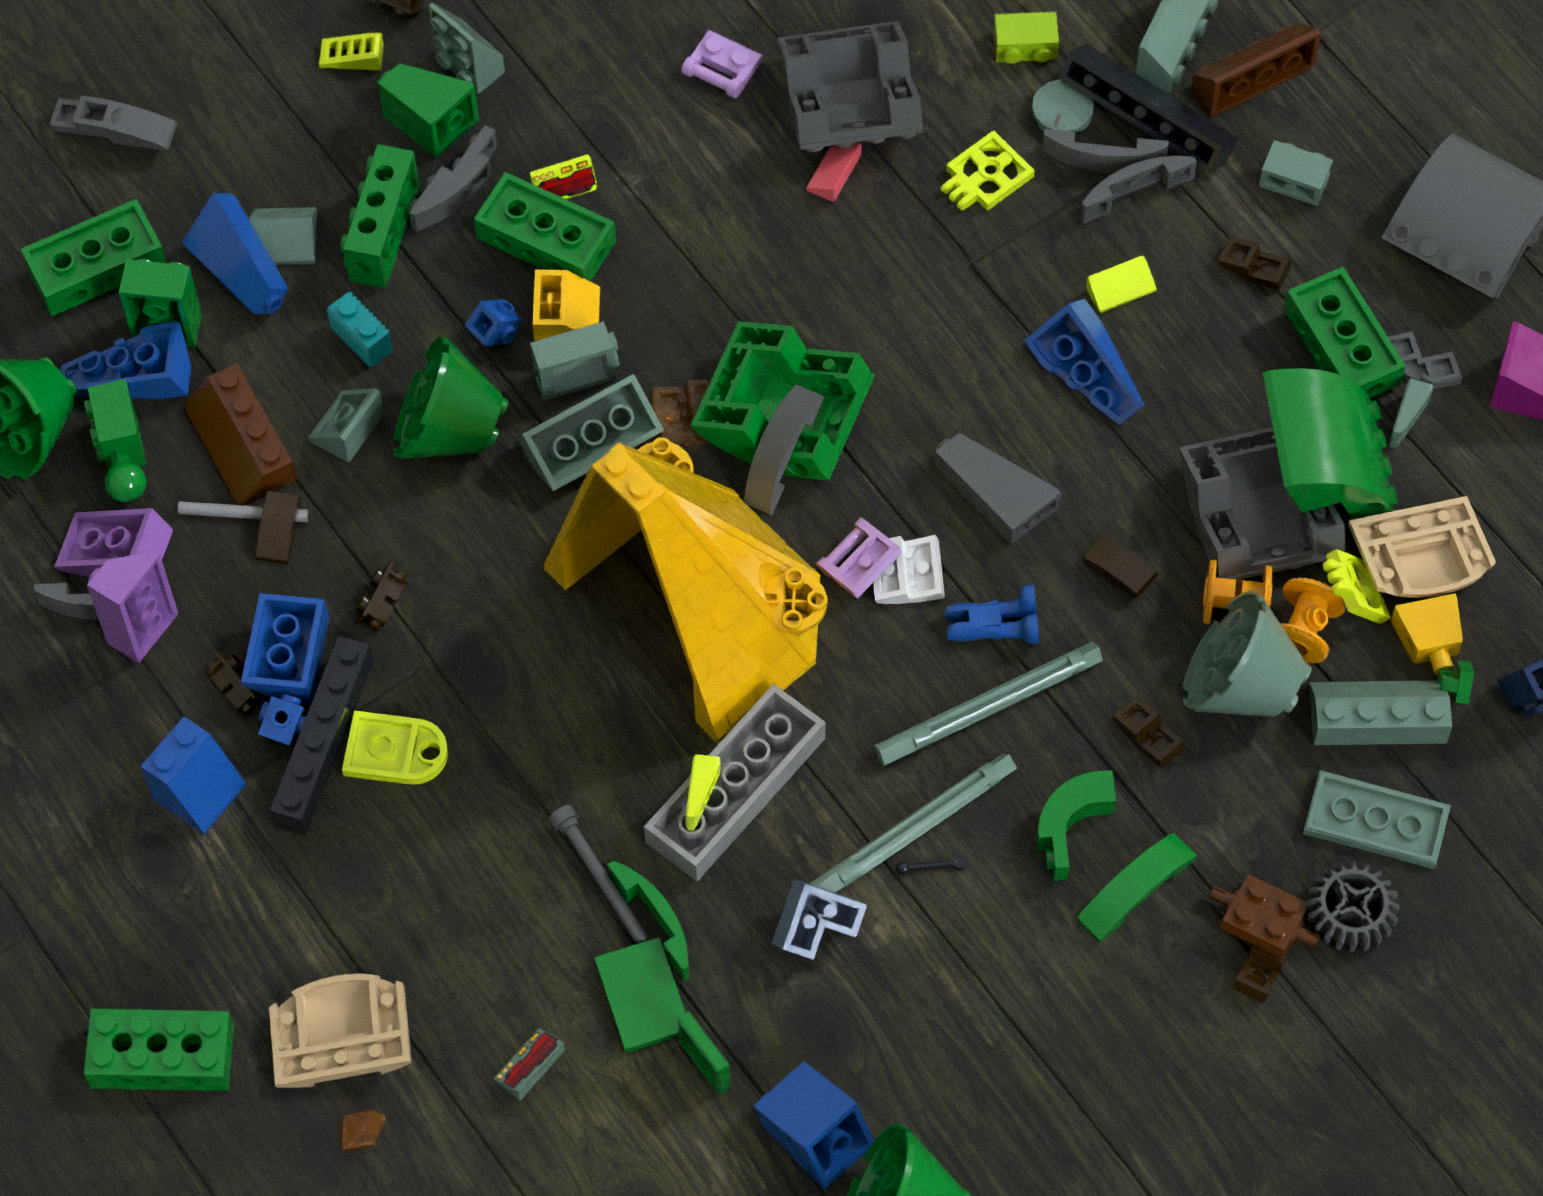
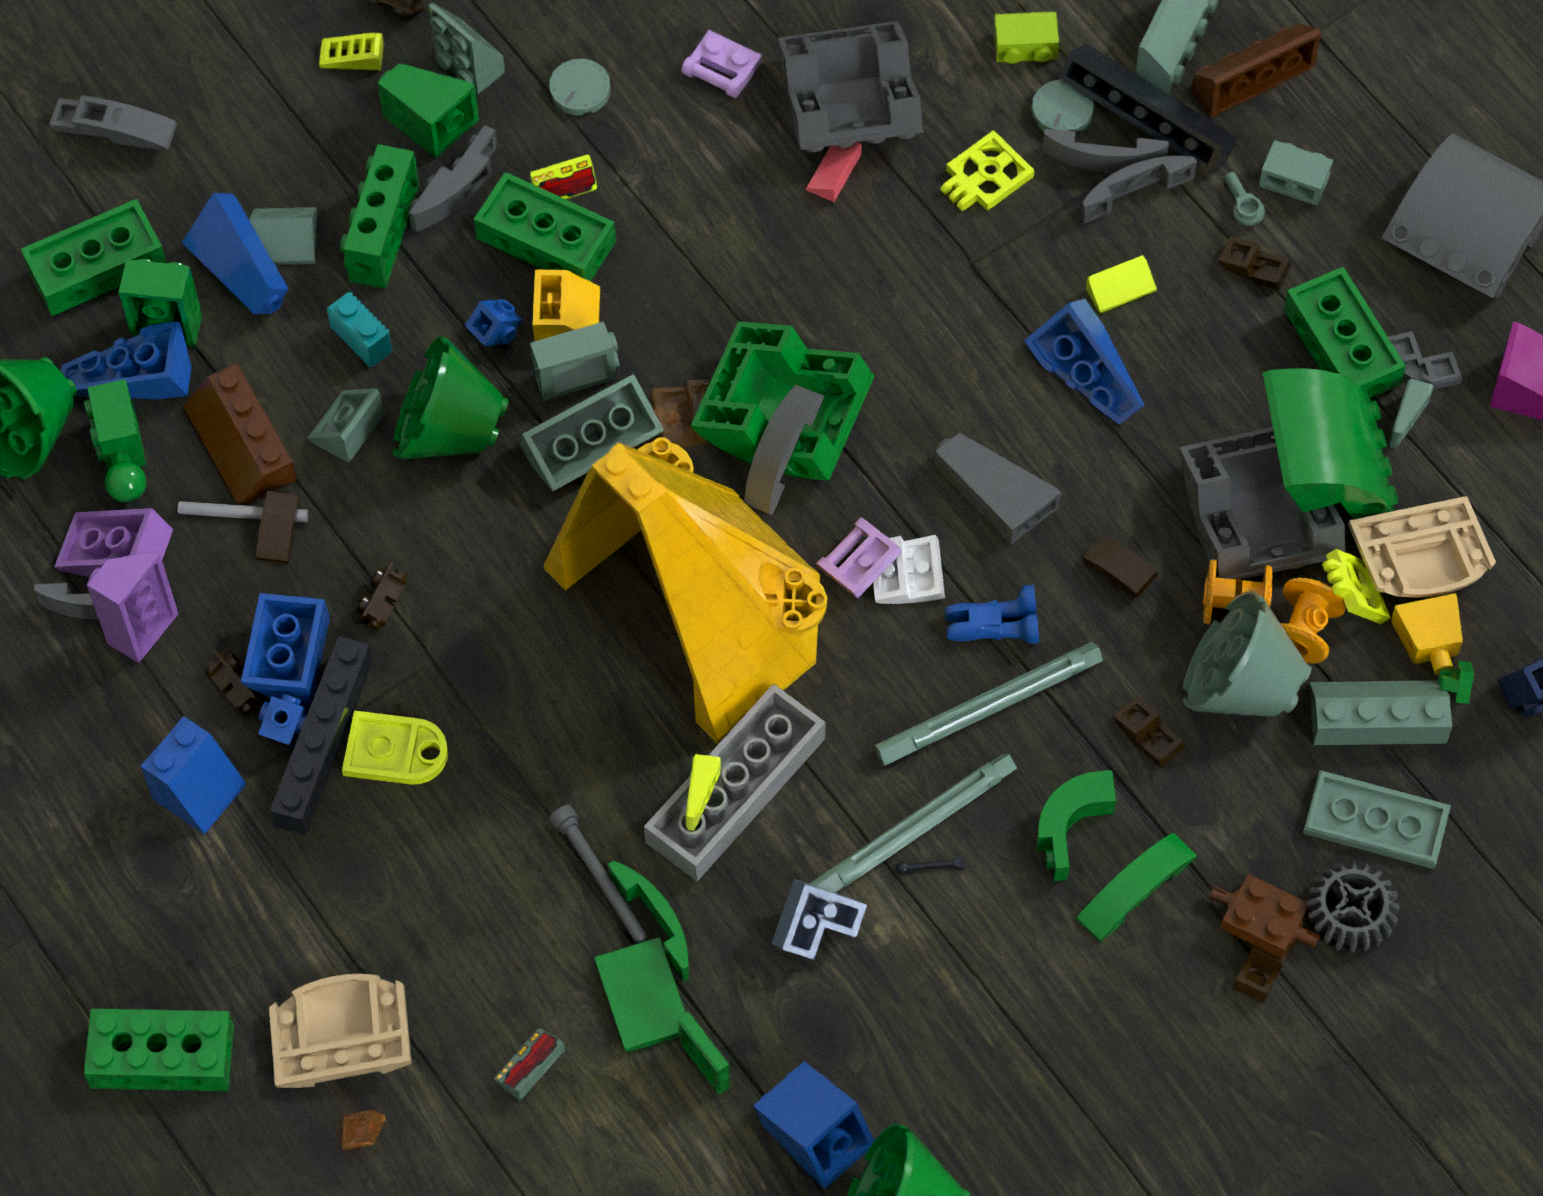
(579, 86): none -> sand green tile
(1248, 208): none -> sand green plate

